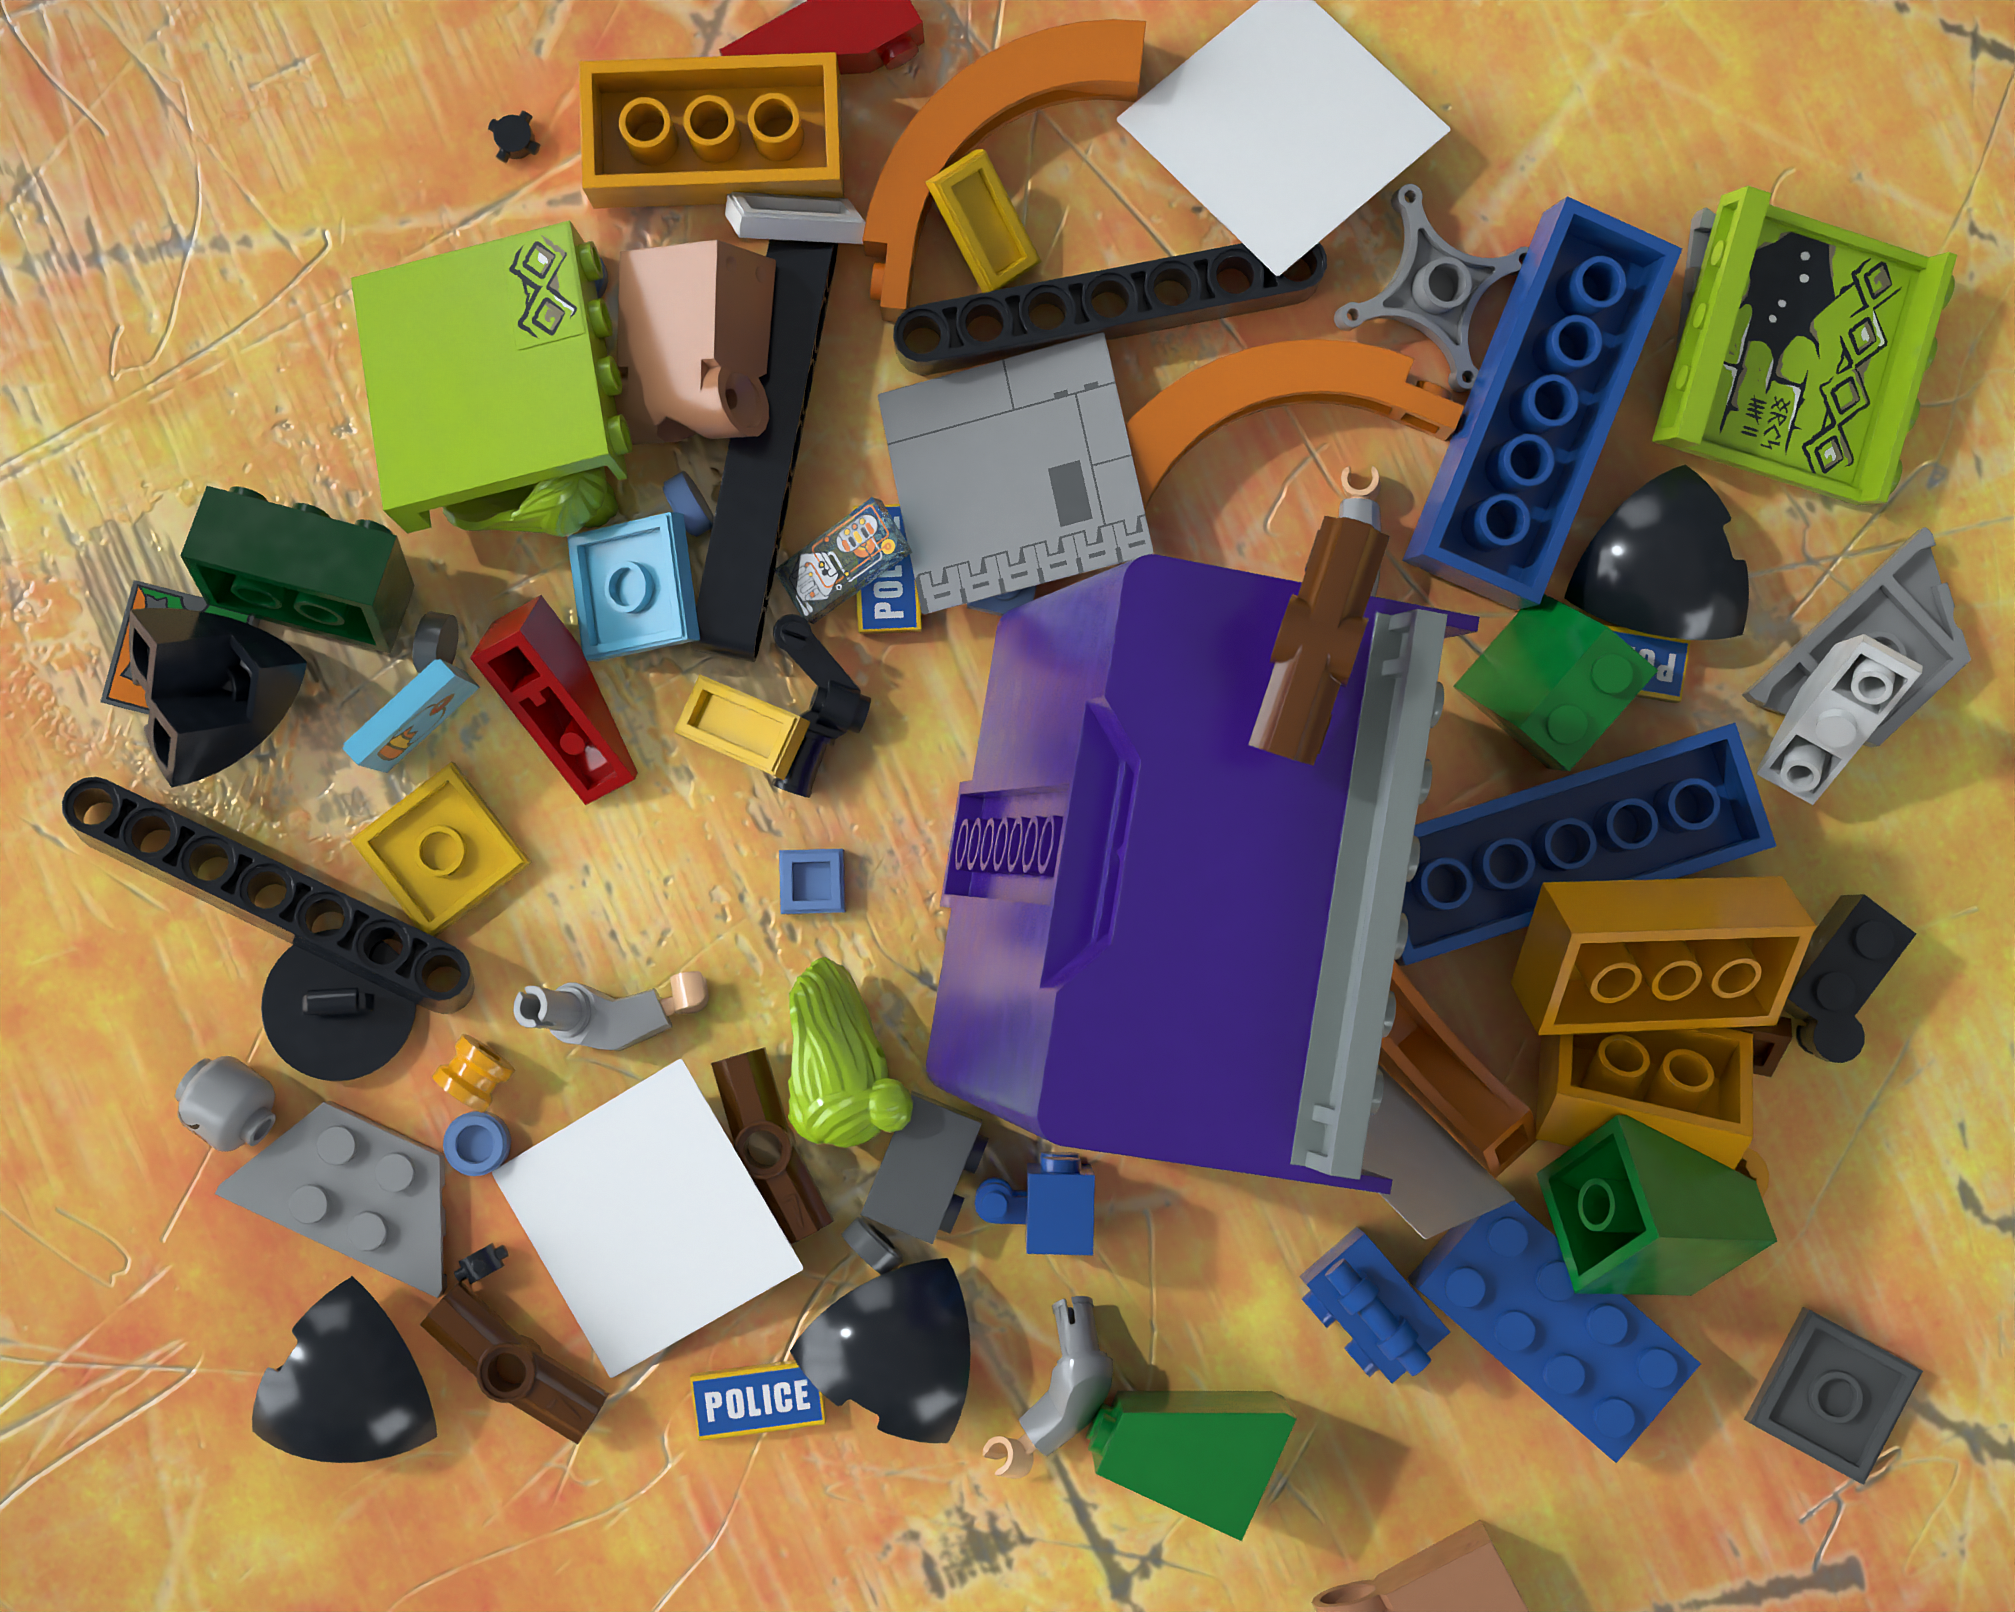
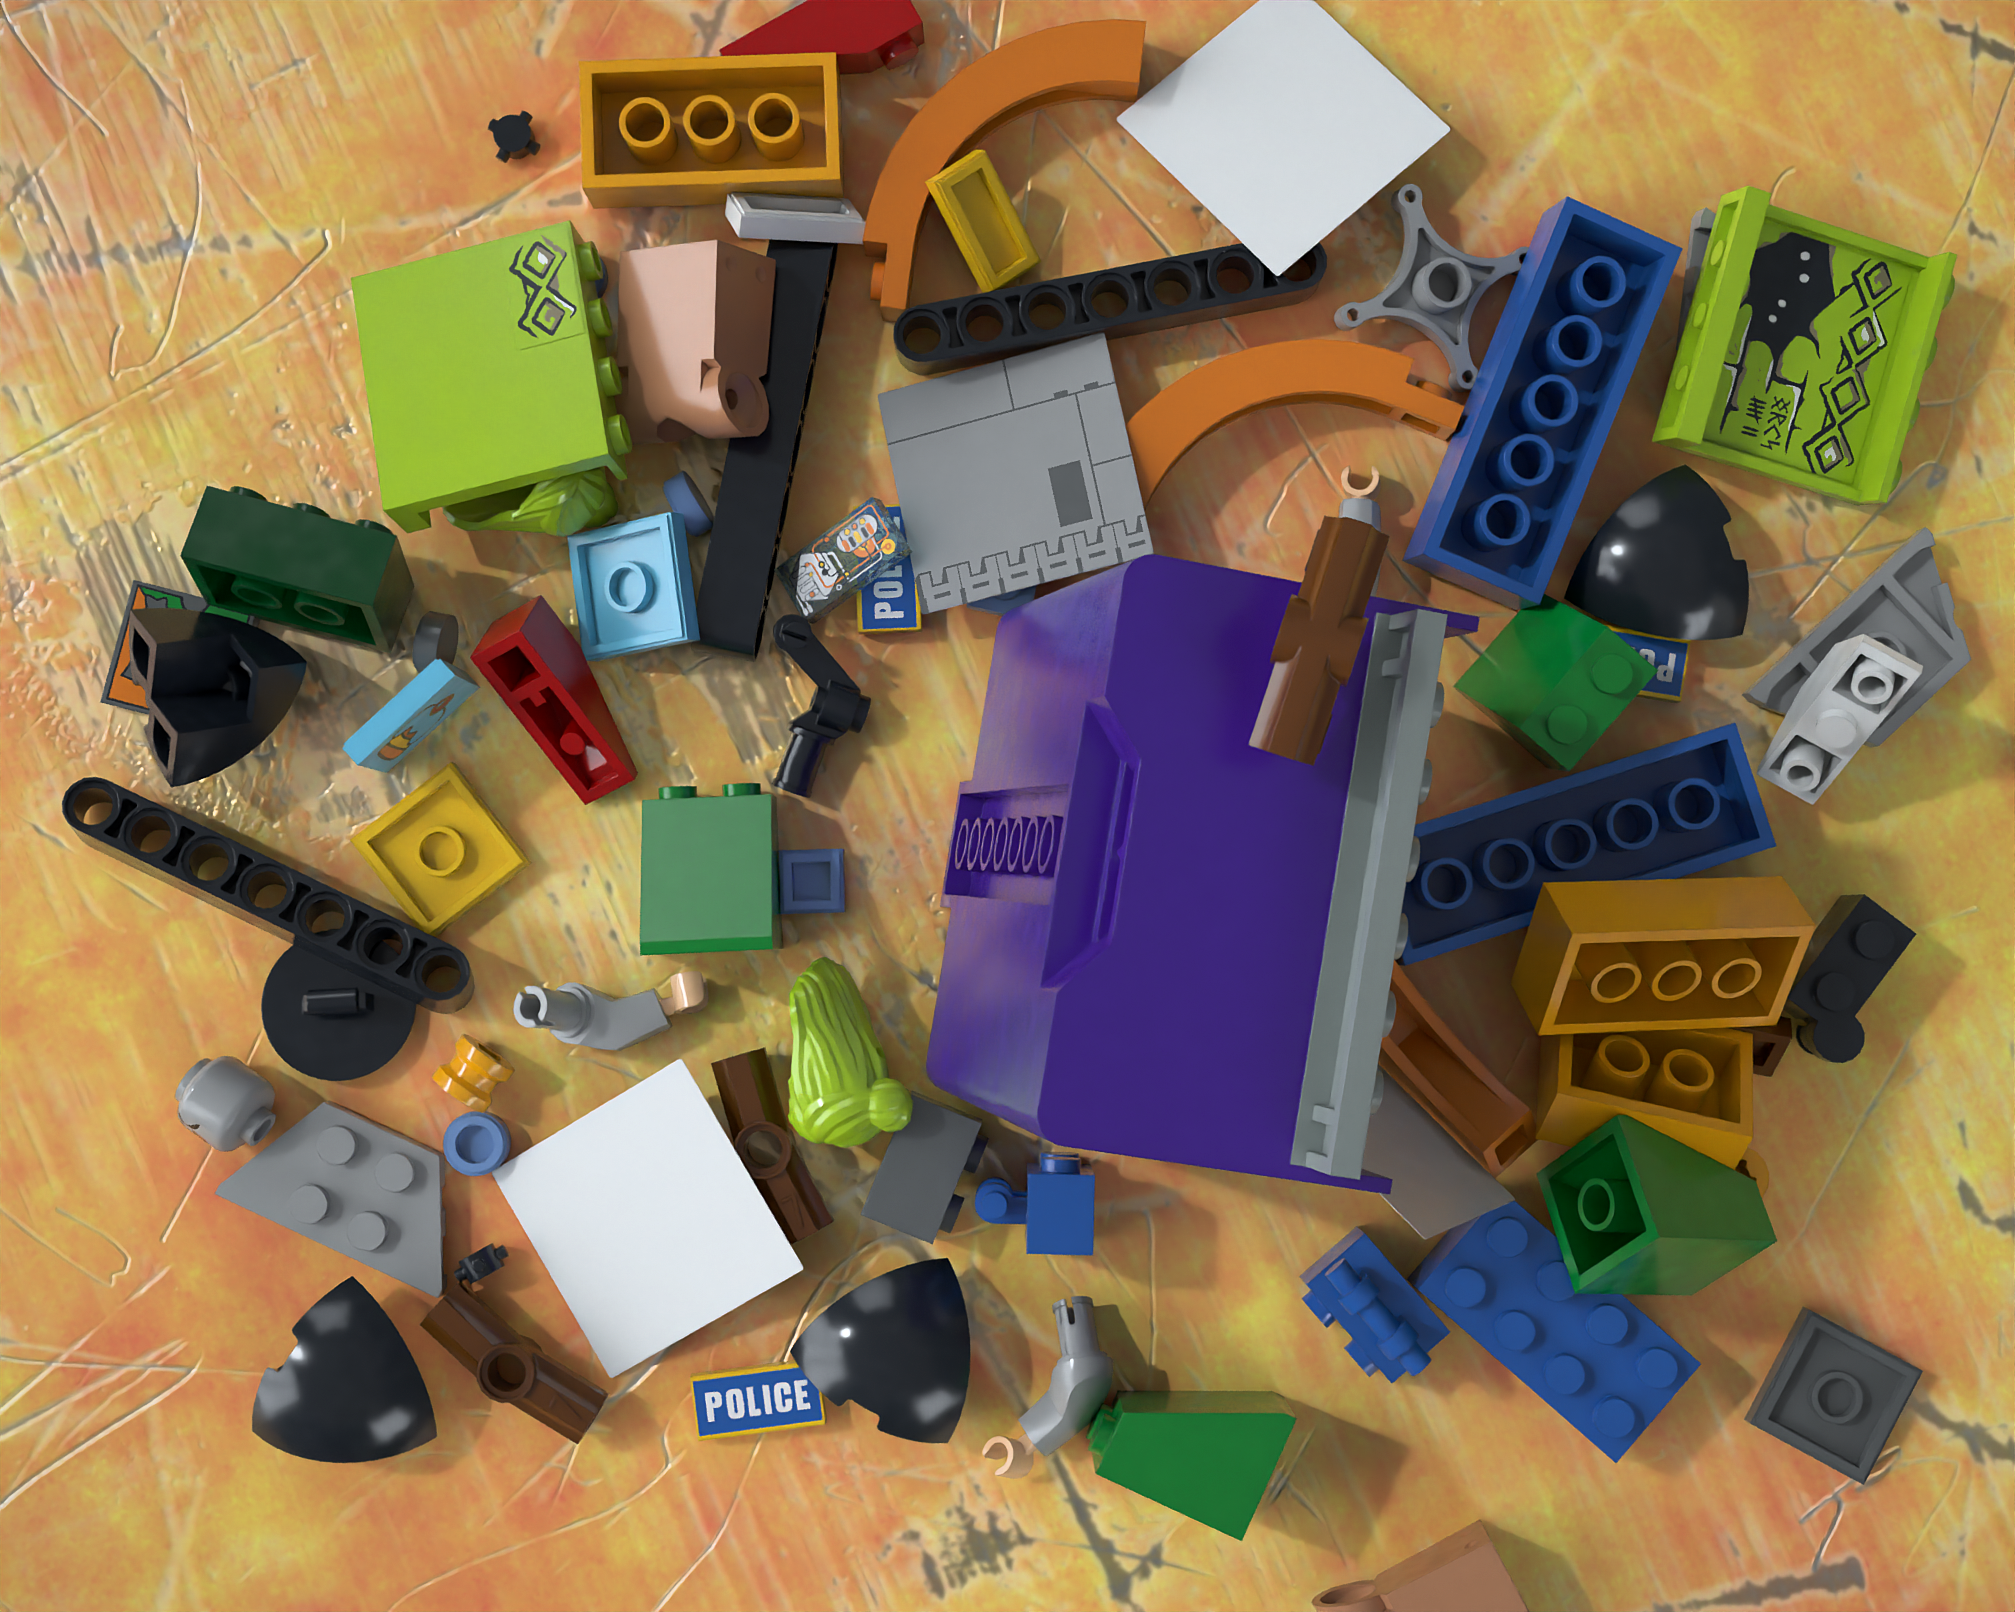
(710, 871): none -> green slope
(742, 727): yellow tile -> none
(872, 1246): dark grey tile -> none

